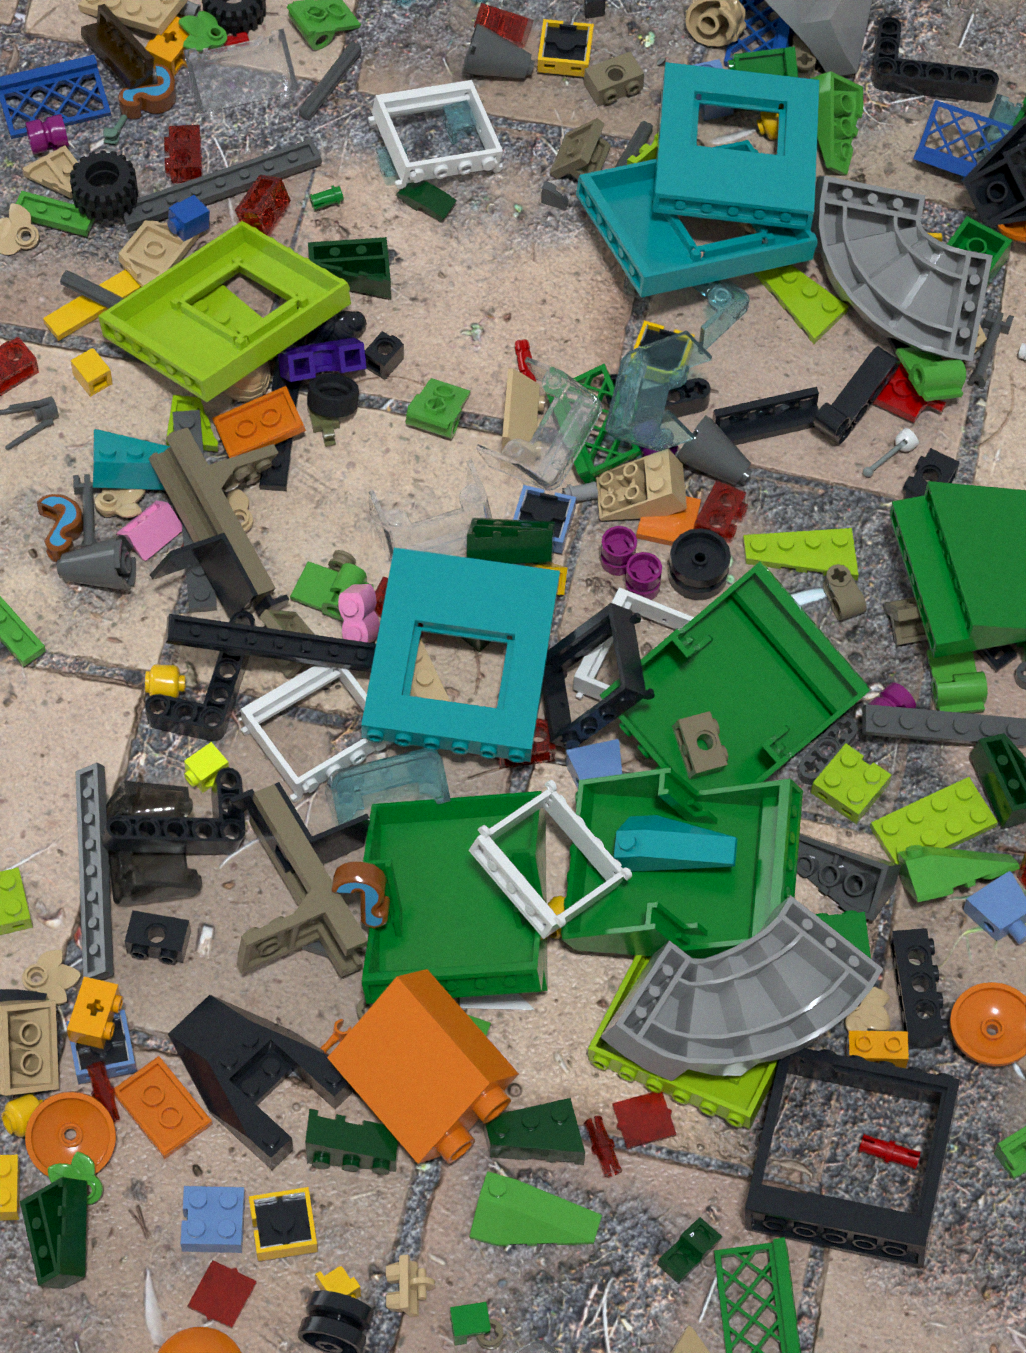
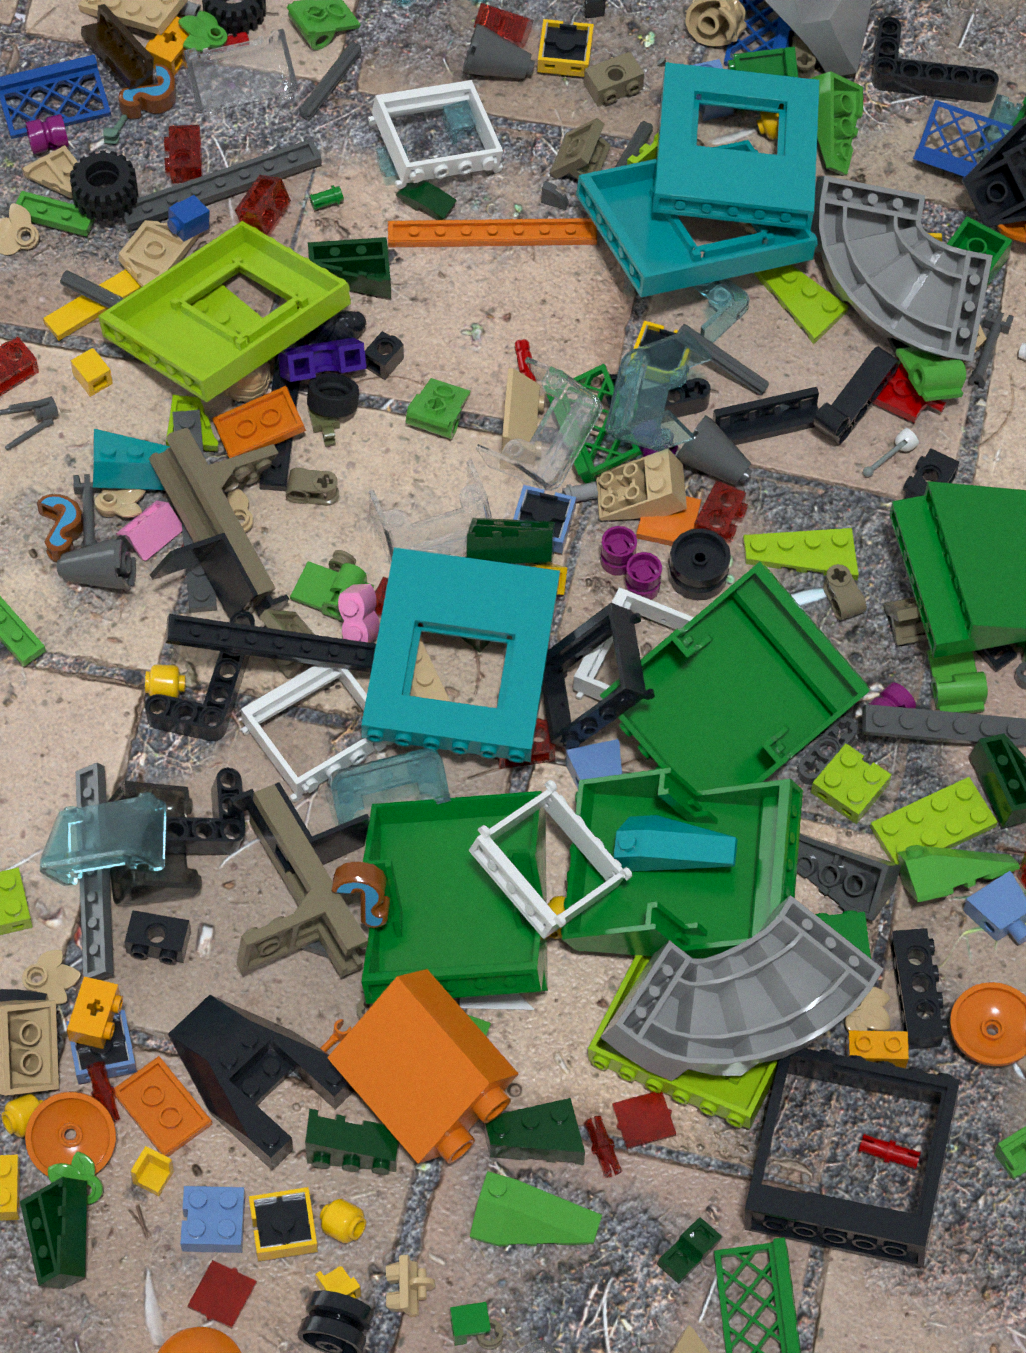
(105, 837): none -> clear light blue windscreen
(152, 1171): none -> yellow panel
(204, 766): neon yellow brick -> none
(310, 487): none -> dark tan piece
(342, 1221): none -> yellow head
(491, 232): none -> orange tile
(699, 761): dark tan brick -> none
(729, 363): none -> dark grey axle

